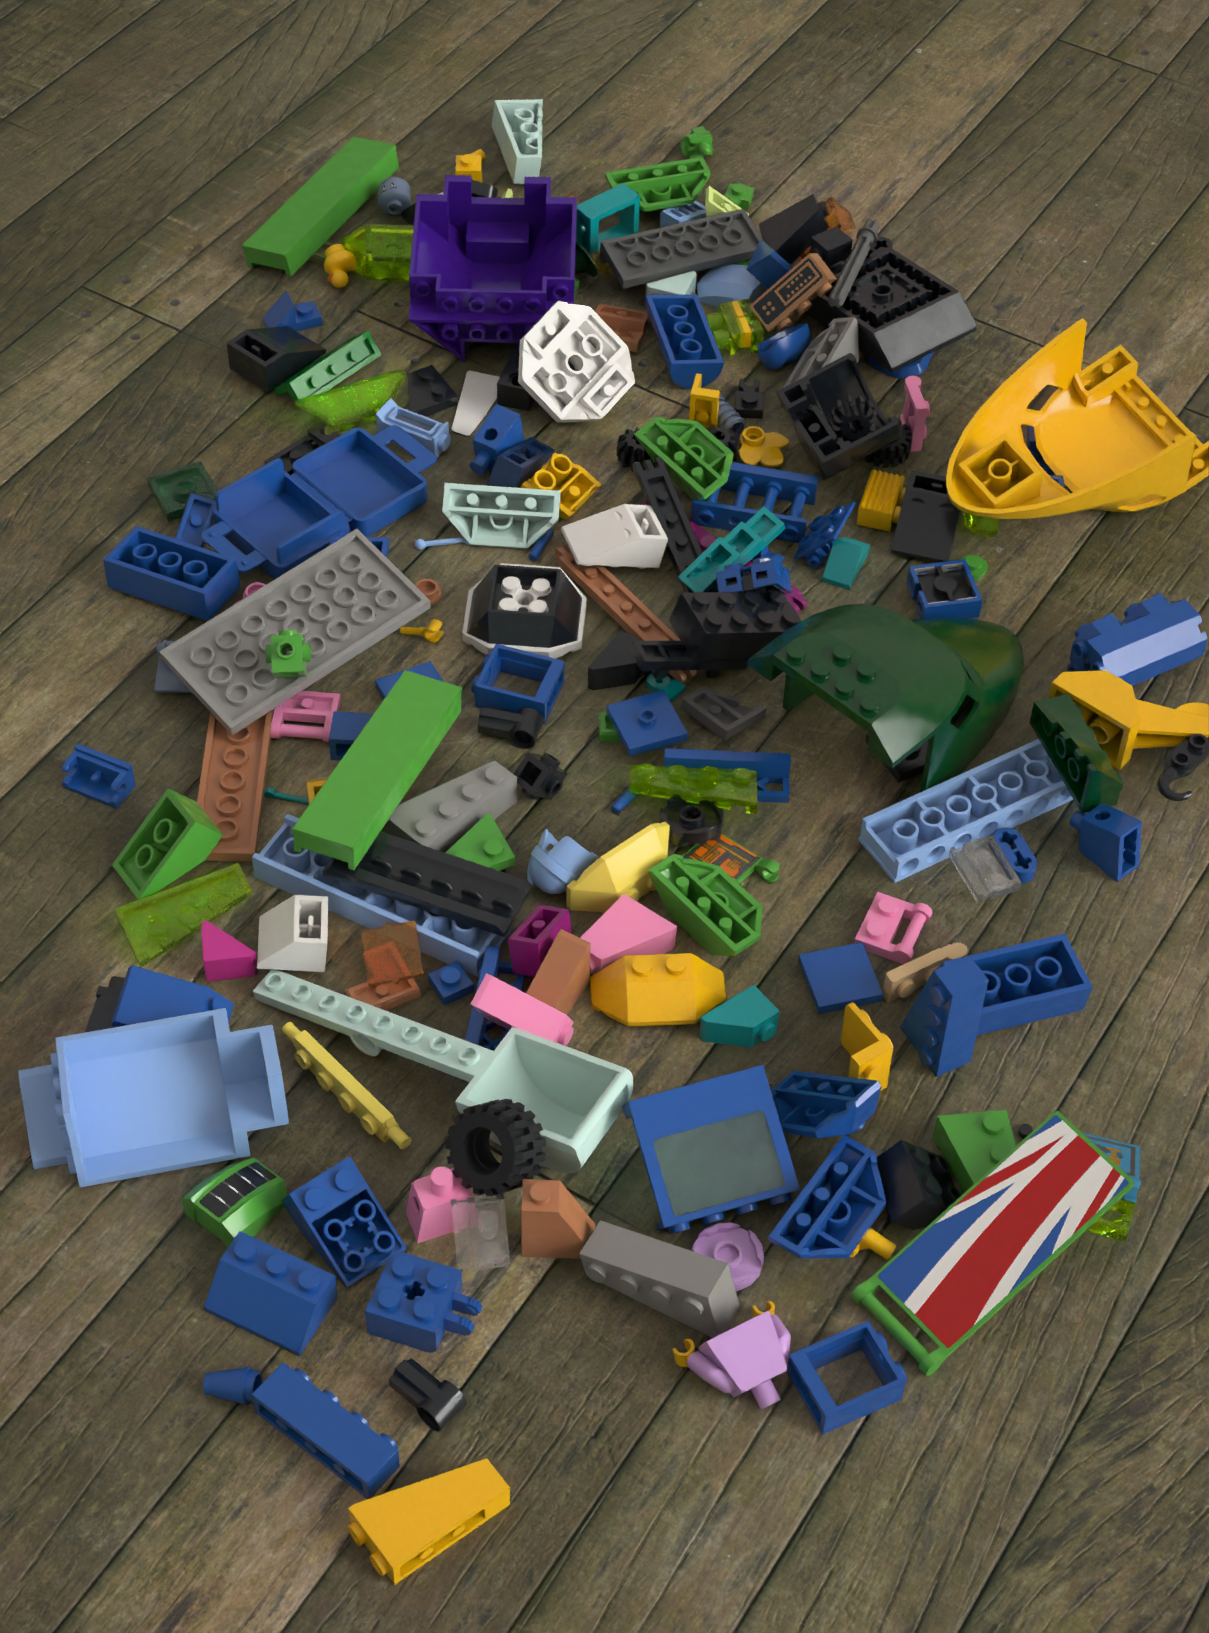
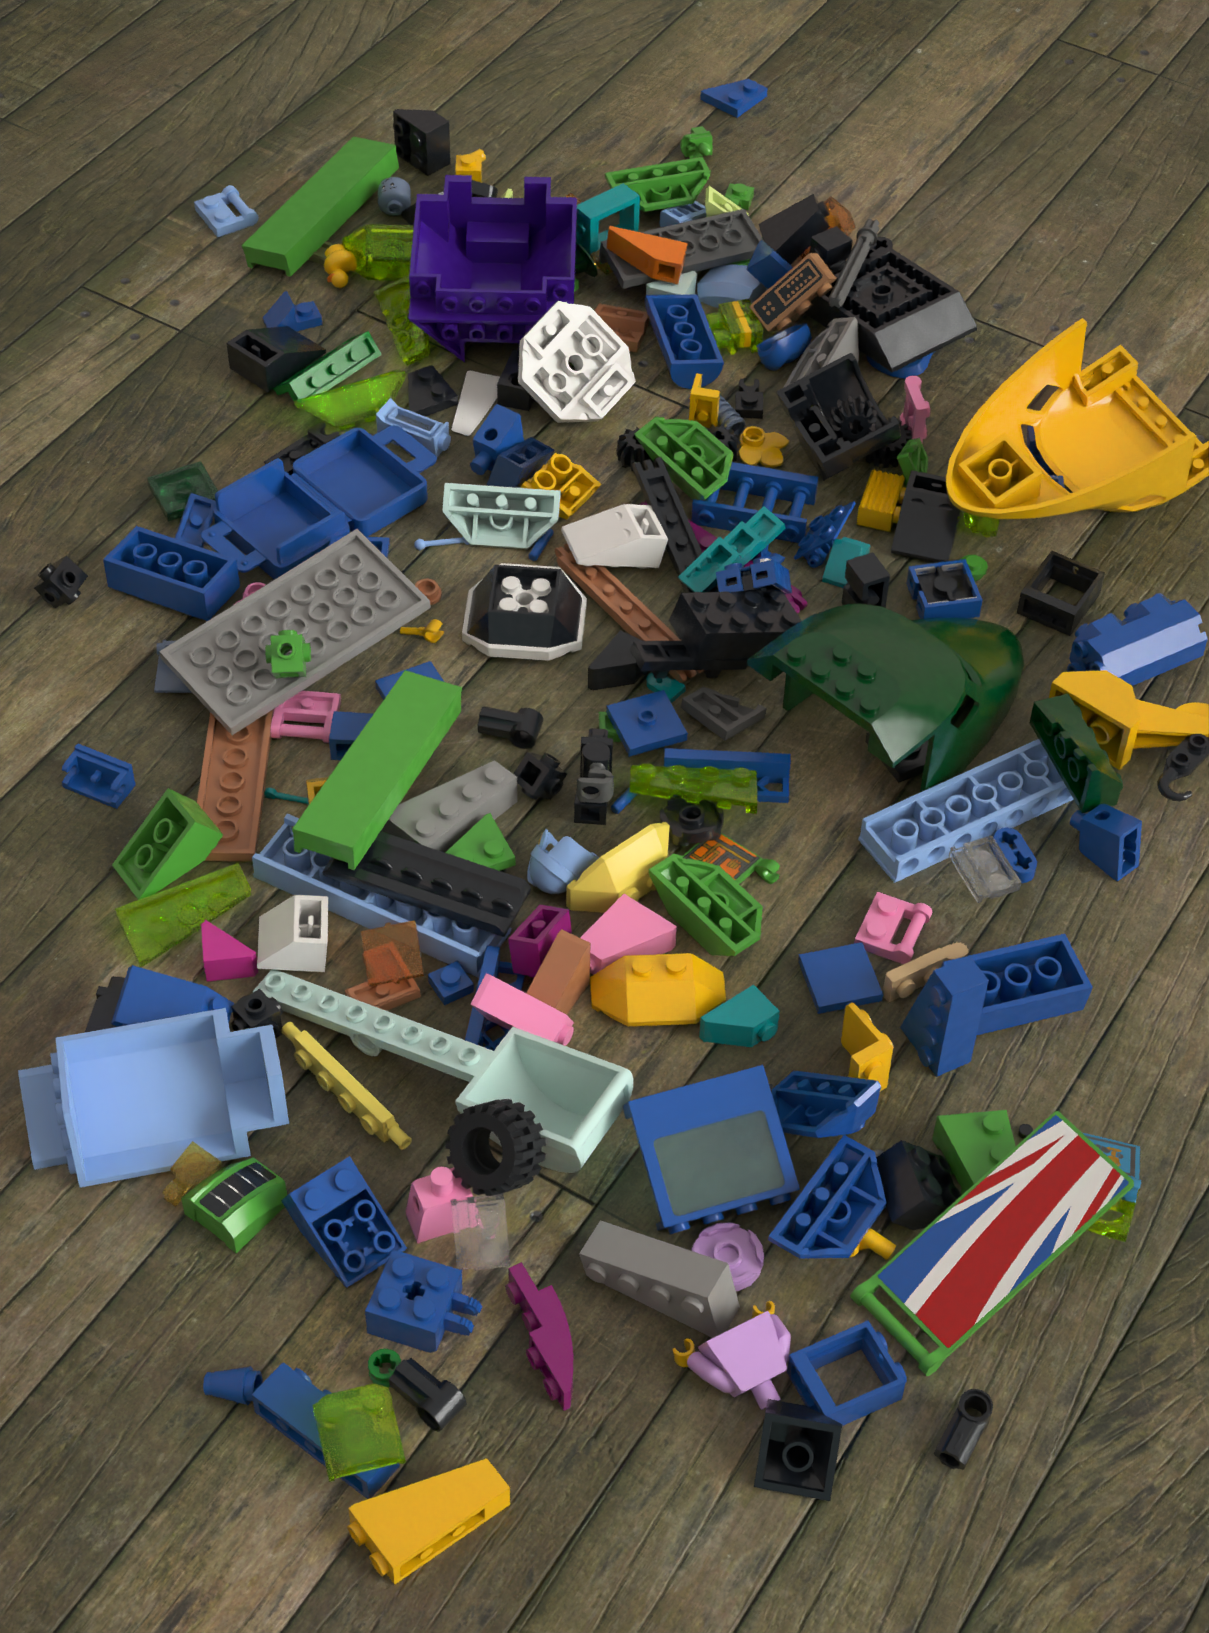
(60, 582): none -> black brick
(190, 1170): none -> clear yellow plate
(218, 215): none -> light blue plate
(257, 1011): none -> black brick
(270, 1293): blue slope -> none
(358, 1430): none -> clear neon green slope
(376, 1359): none -> green bush
(409, 339): none -> clear neon green wing
(422, 139): none -> black slope
(519, 136): light aqua wedge -> none
(523, 664): blue window -> none
(548, 1331): none -> magenta slope
(552, 1221): nougat slope -> none
(596, 778): none -> black hips
(651, 254): none -> orange slope
(735, 97): none -> blue wing
(797, 1451): none -> black slope
(866, 581): none -> black brick
(913, 458): none -> bright green wing
(964, 1430): none -> black piece
(1053, 611): none -> black window

